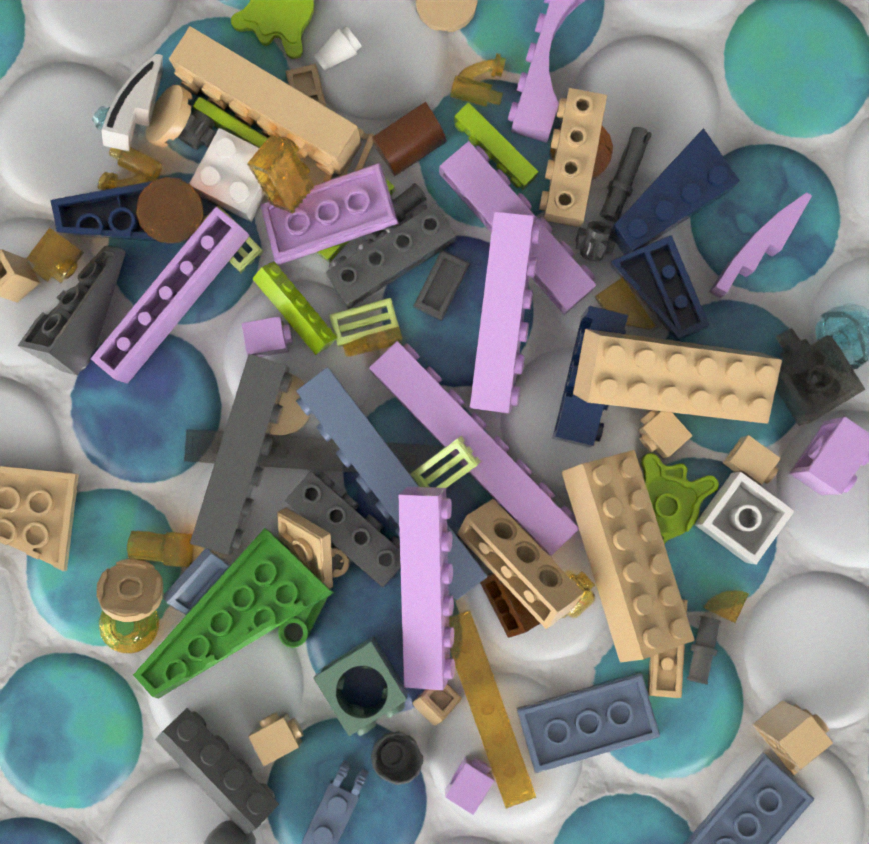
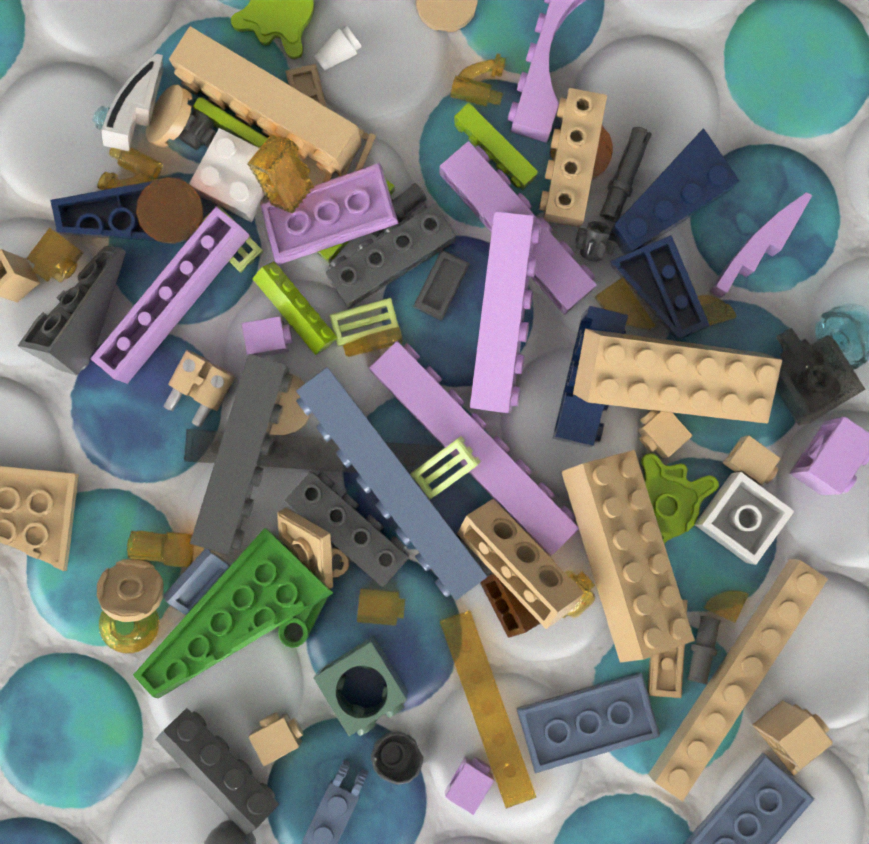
(201, 381): none -> tan piece
(380, 606): none -> clear yellow brick
(409, 139): reddish brown brick -> none
(425, 587): lavender brick -> none
(437, 704): tan slope -> none
(716, 309): none -> clear yellow tile
(737, 678): none -> tan brick

